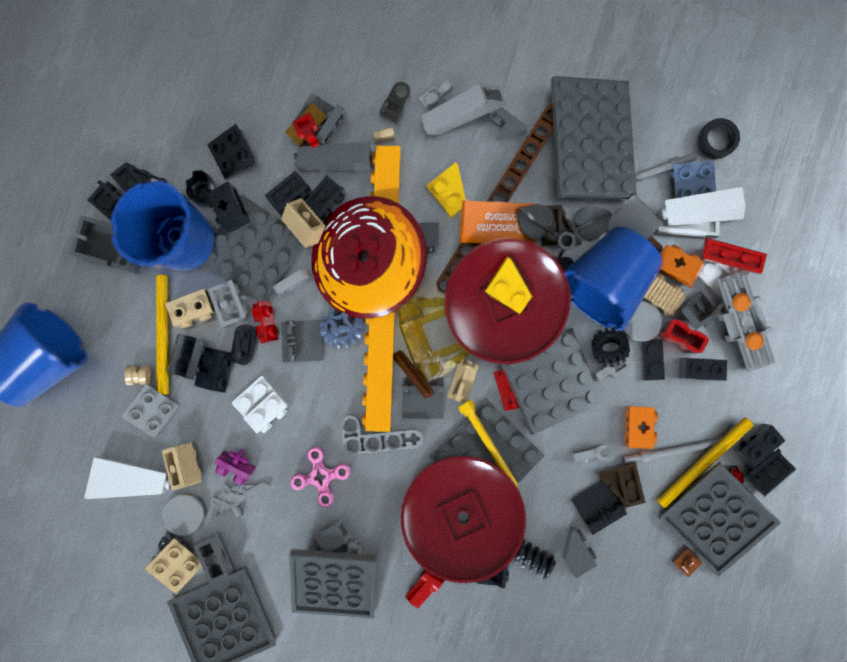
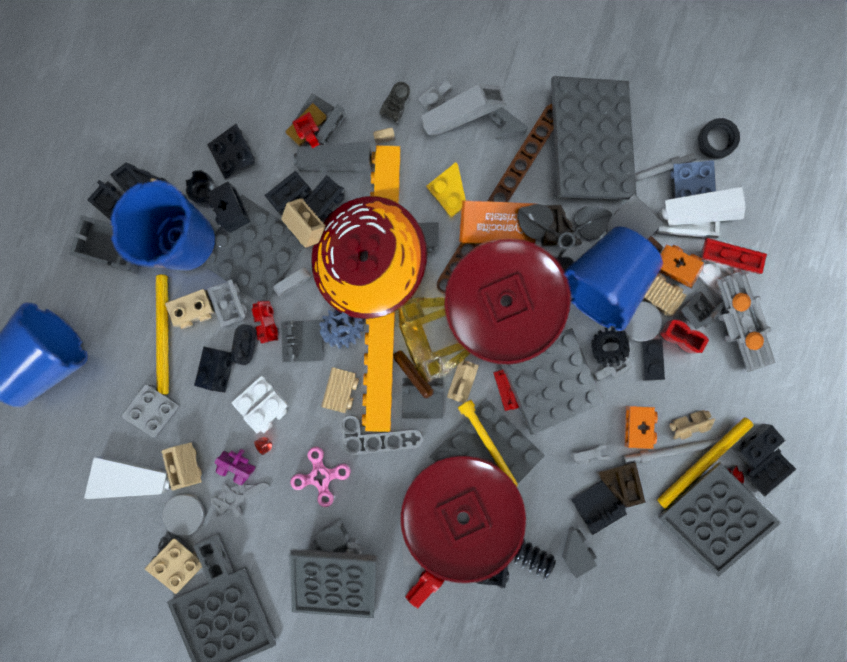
(137, 375): tan wheel -> none
(186, 356): black bracket -> none
(262, 445): none -> clear red hinge
(339, 390): none -> tan brick
(509, 287): yellow wing -> none
(686, 561): dark orange tile -> none
(700, 422): none -> tan hinge
(703, 369): black brick -> none

